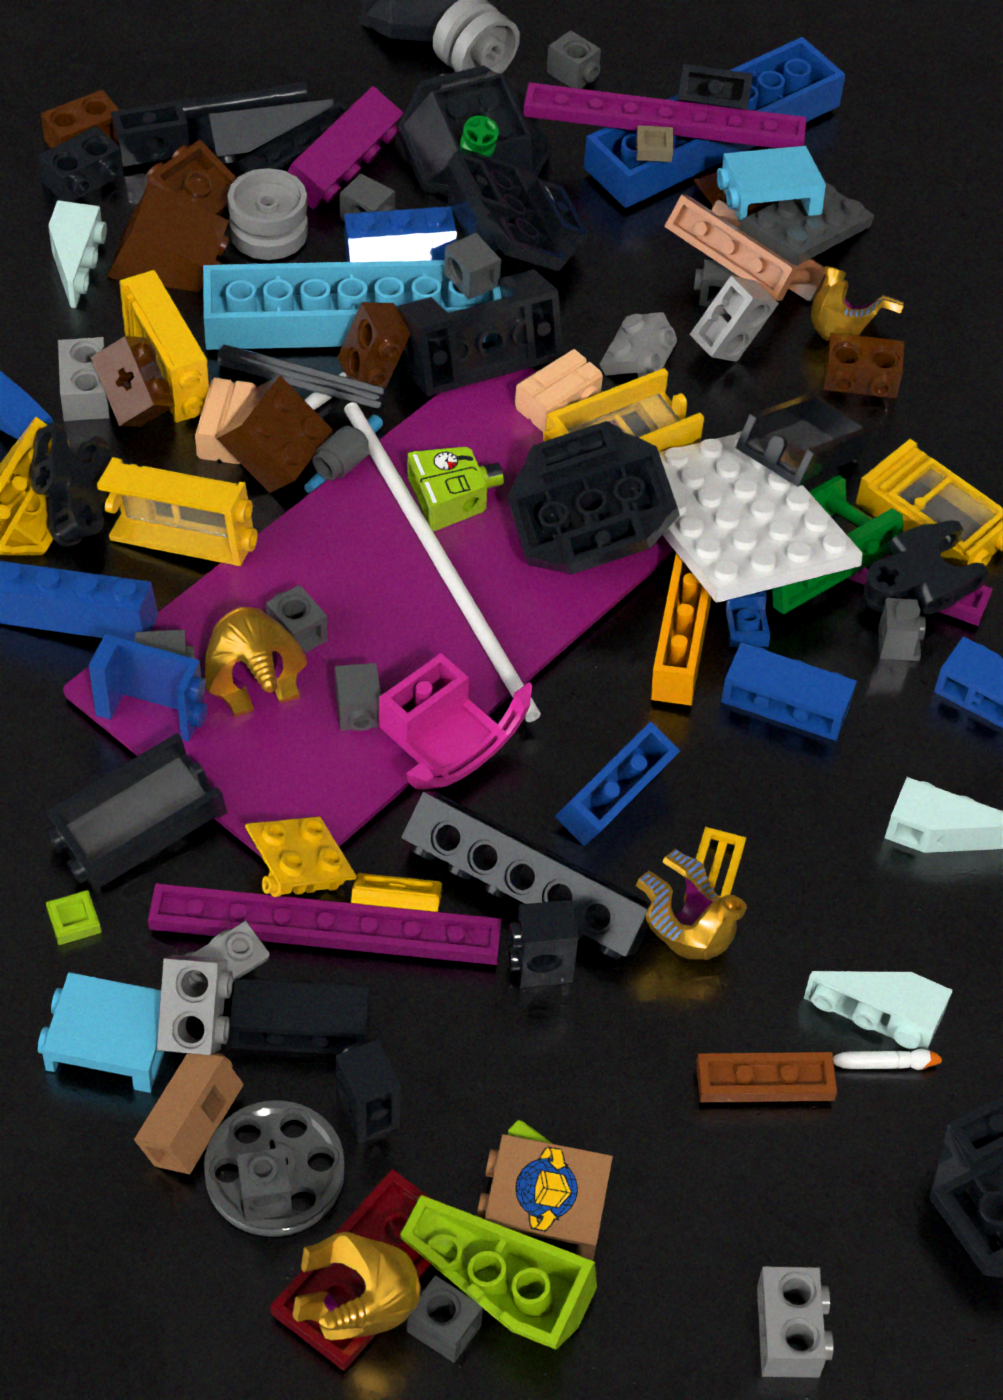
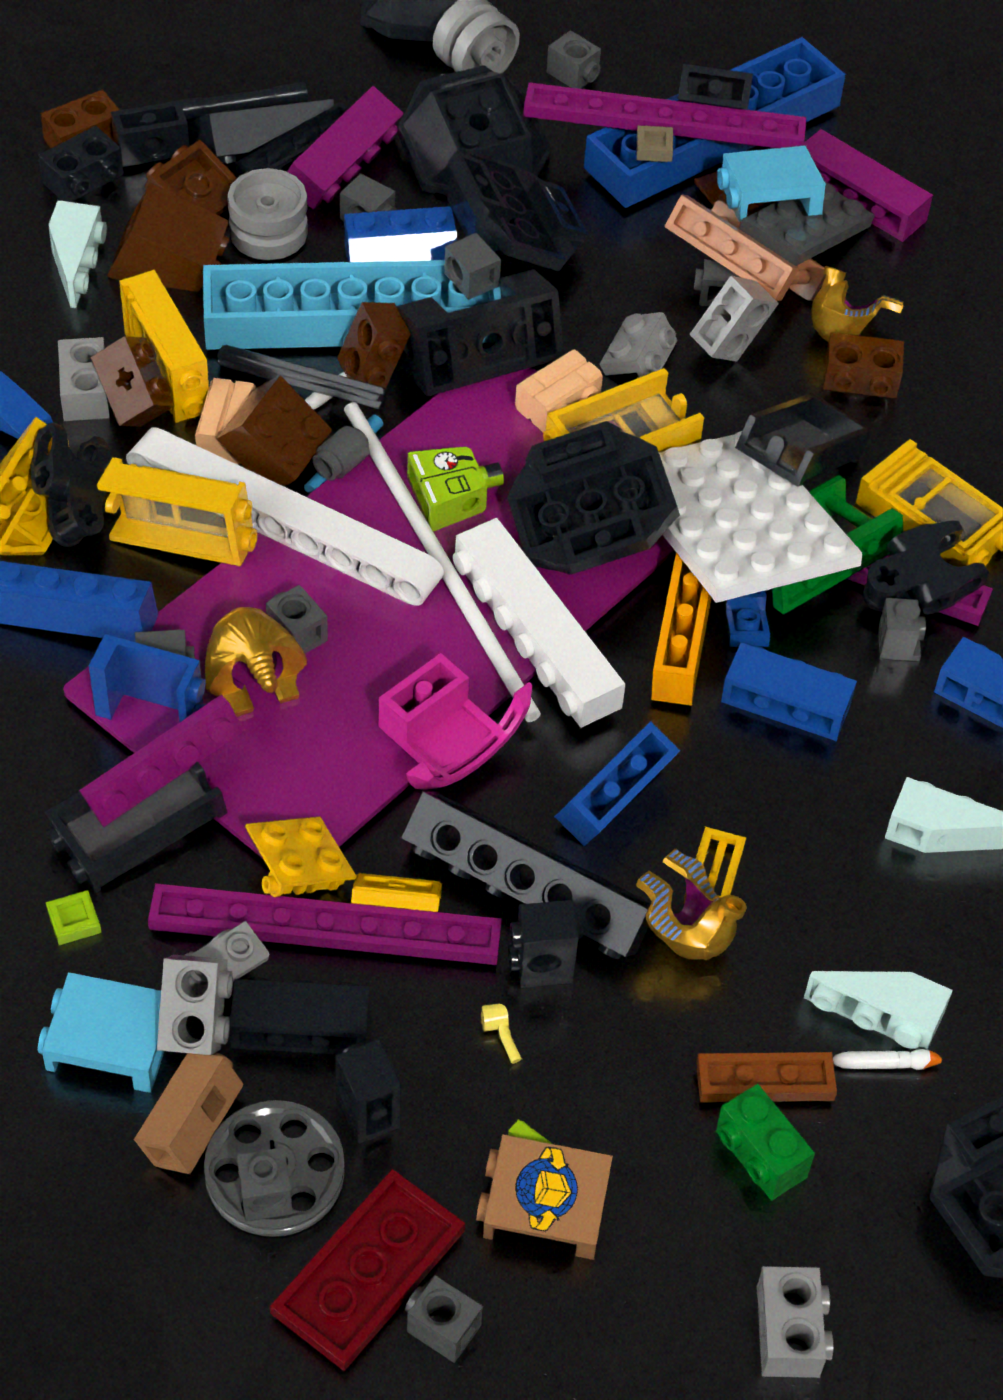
(162, 760): none -> magenta plate
(303, 522): none -> white beam
(357, 696): dark grey brick -> none
(389, 1285): pearl gold piece -> none
(486, 133): green wheel -> none
(496, 1018): none -> light yellow hand
(512, 1276): lime wedge -> none
(538, 623): none -> white brick
(764, 1142): none -> green brick
(896, 202): none -> magenta brick

